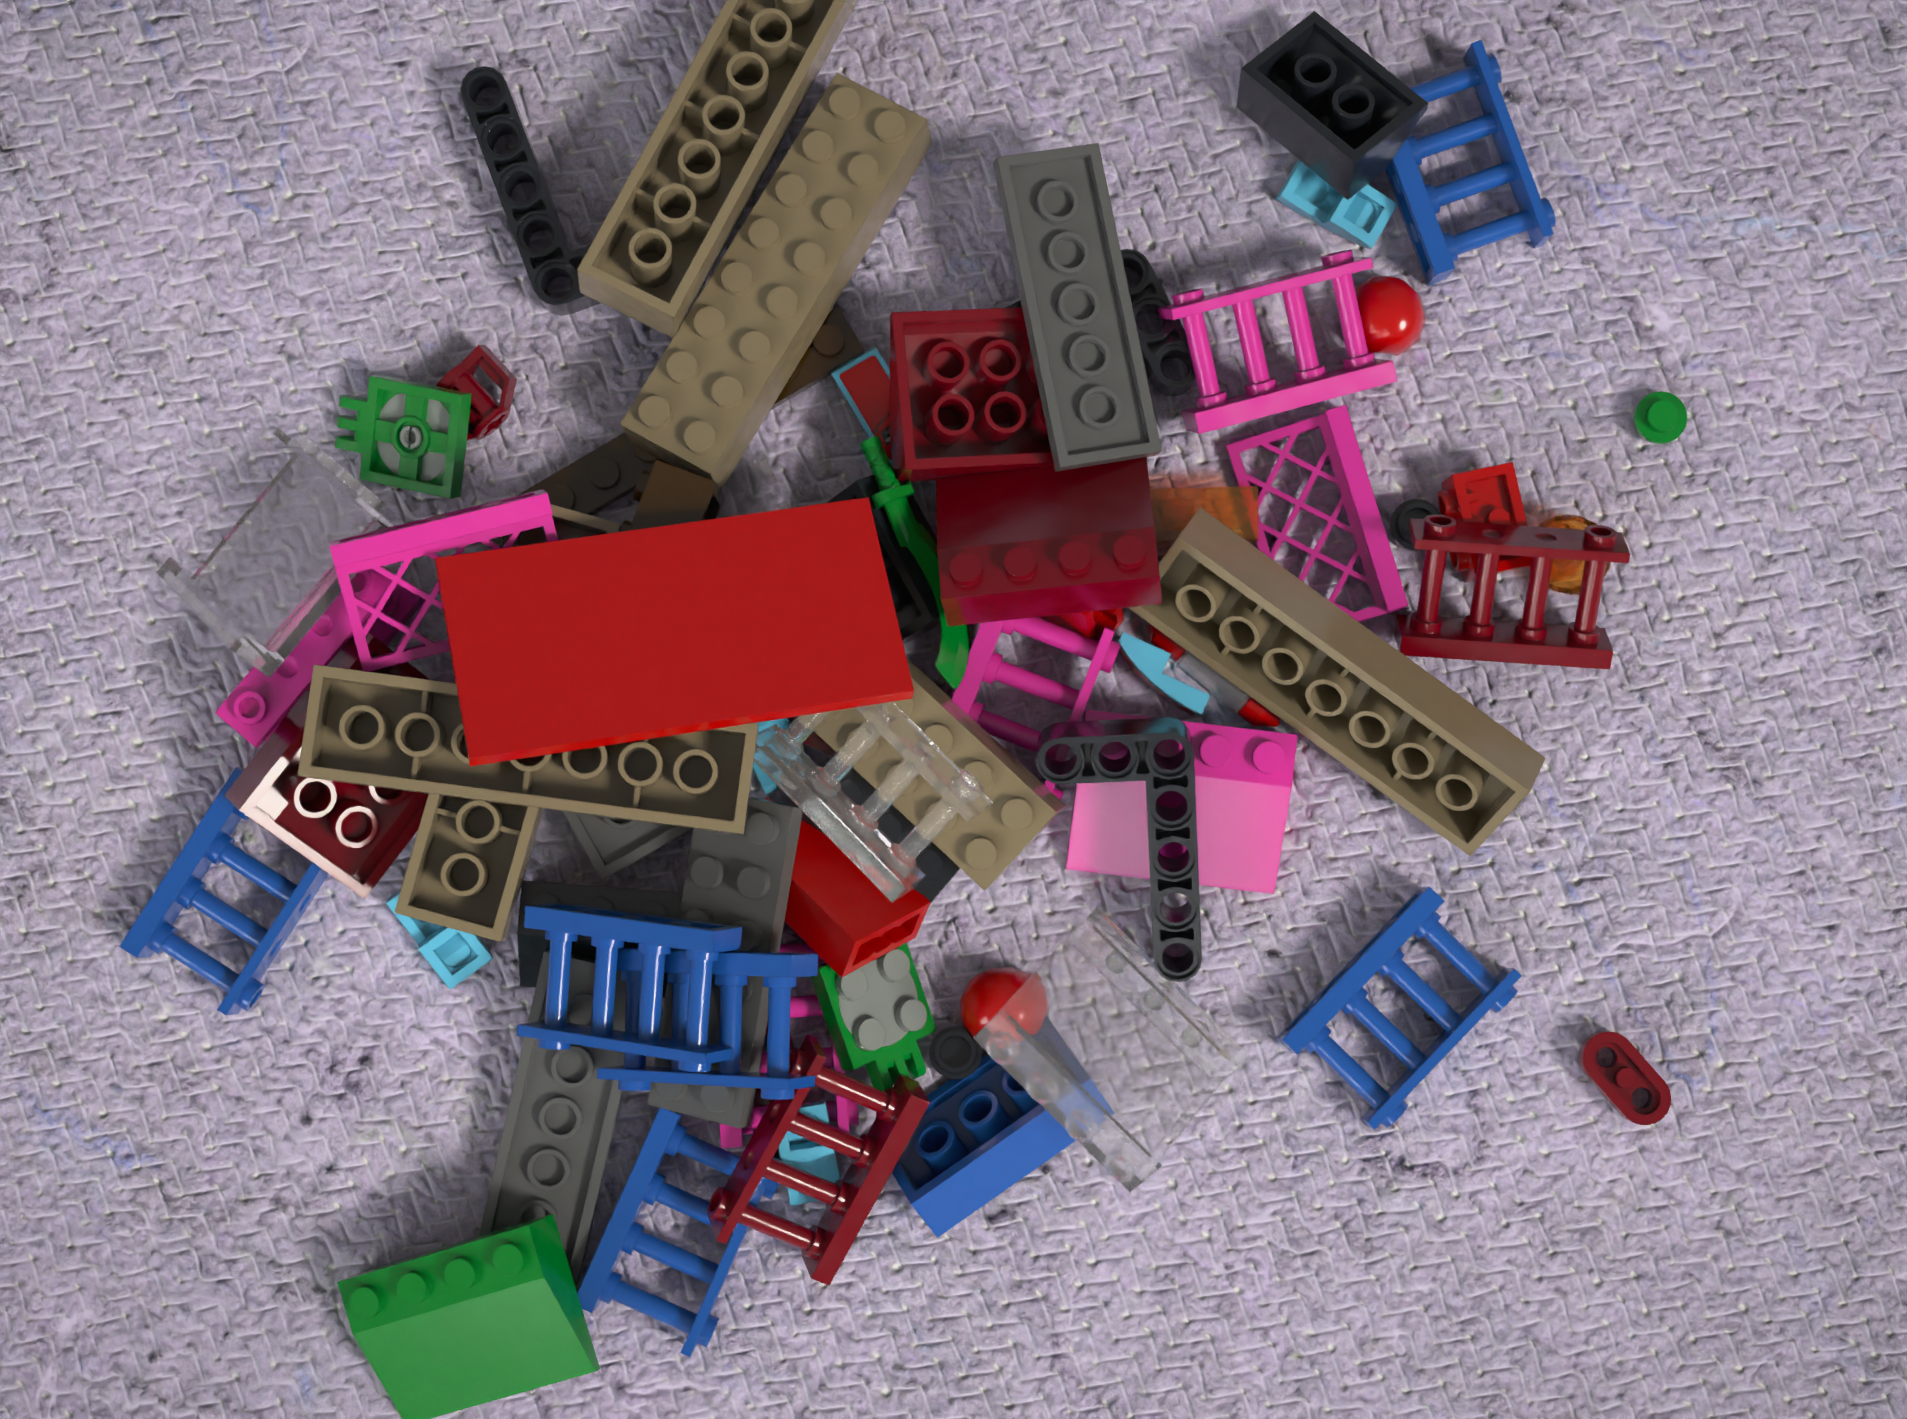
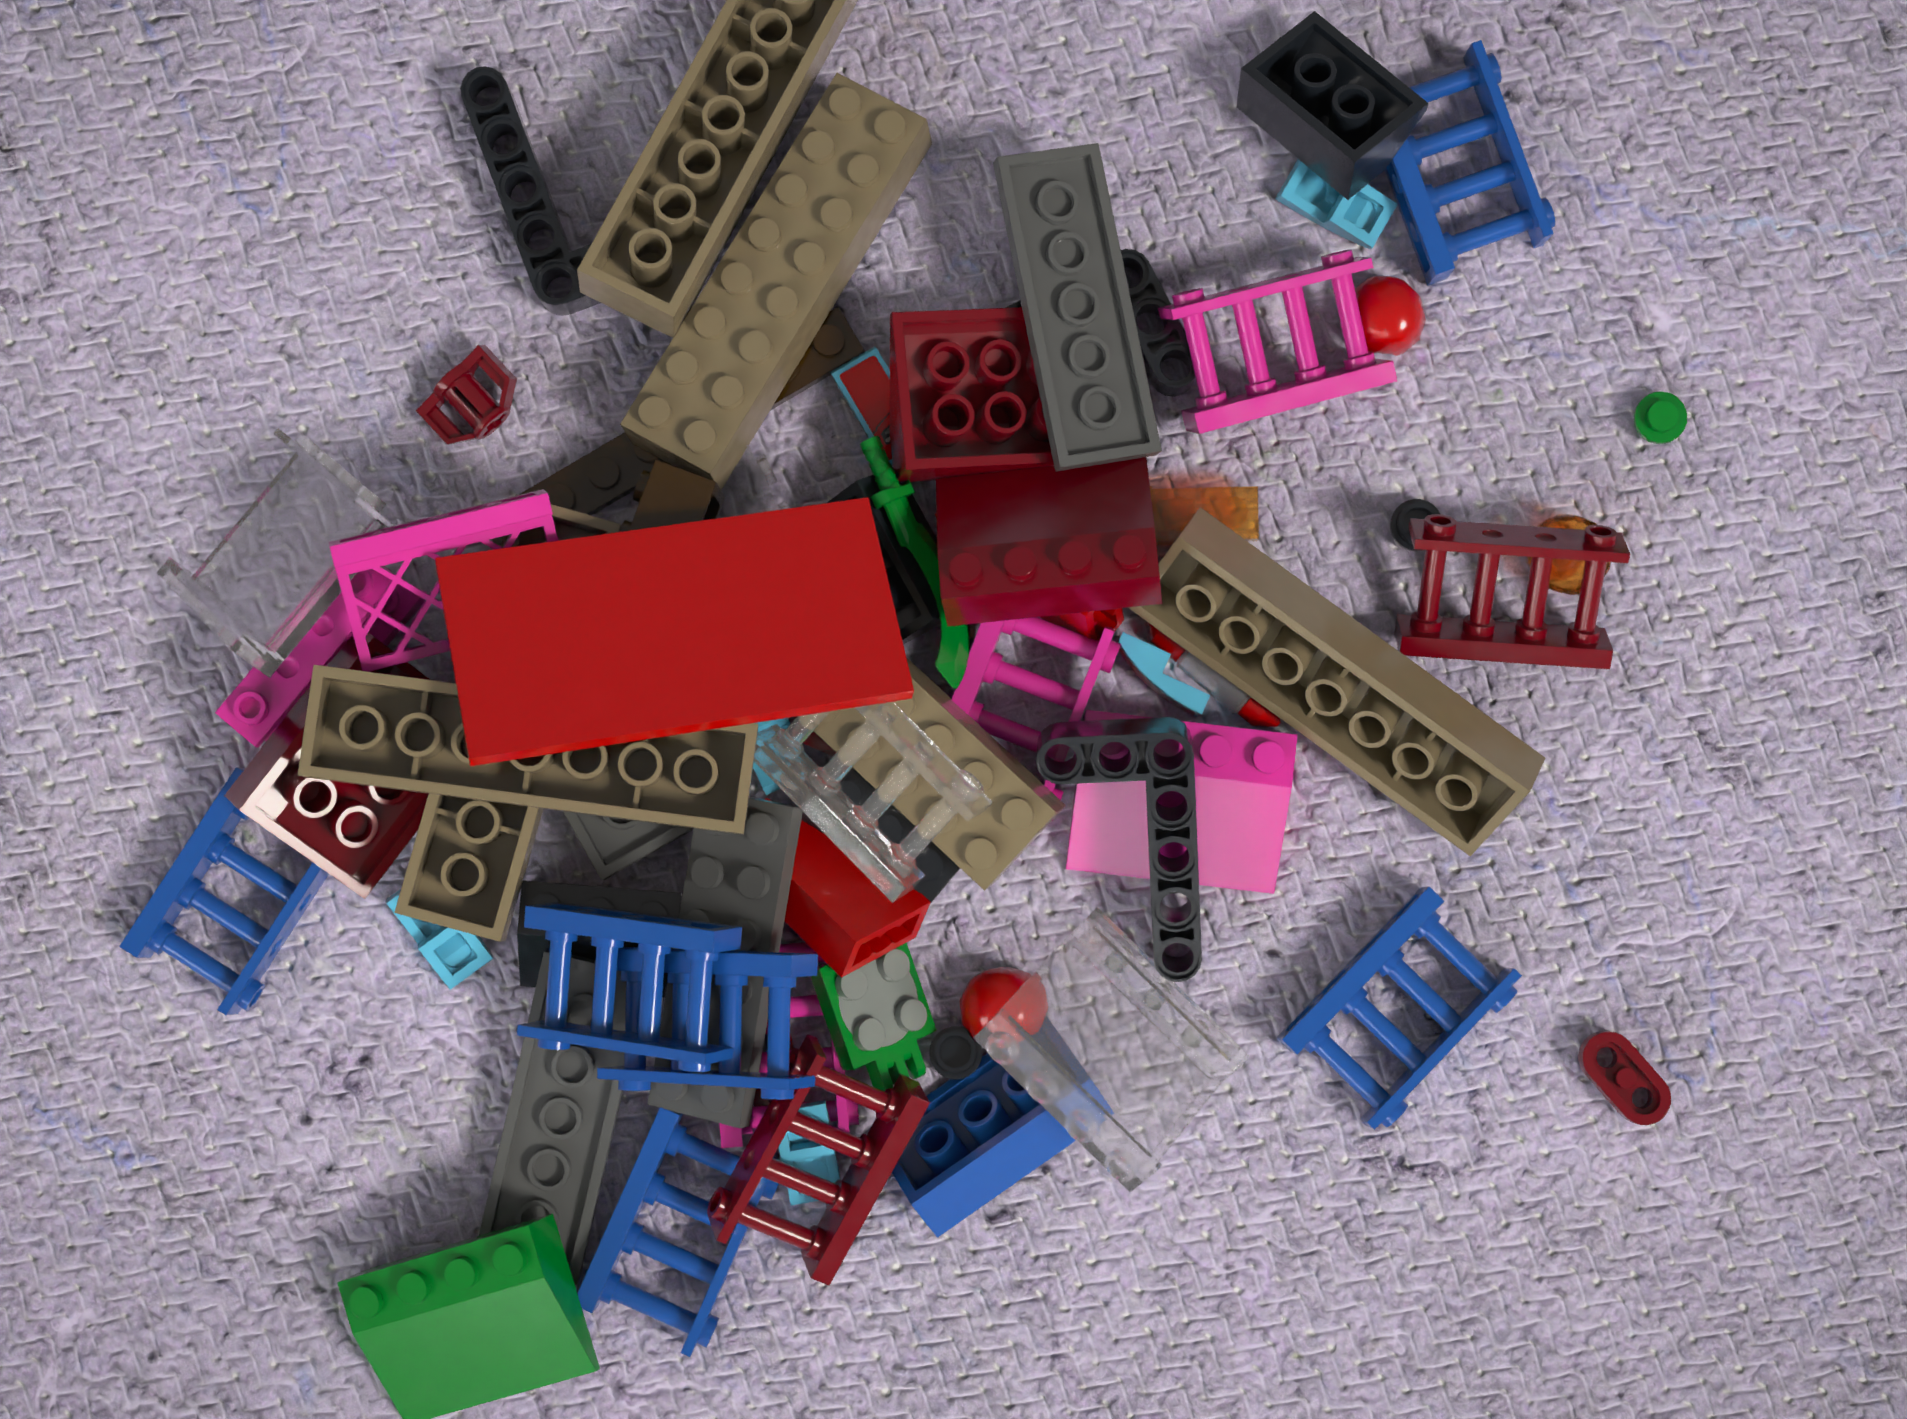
(408, 435): green piece -> none
(1355, 497): dark pink fence -> none
(1484, 497): red bracket -> none

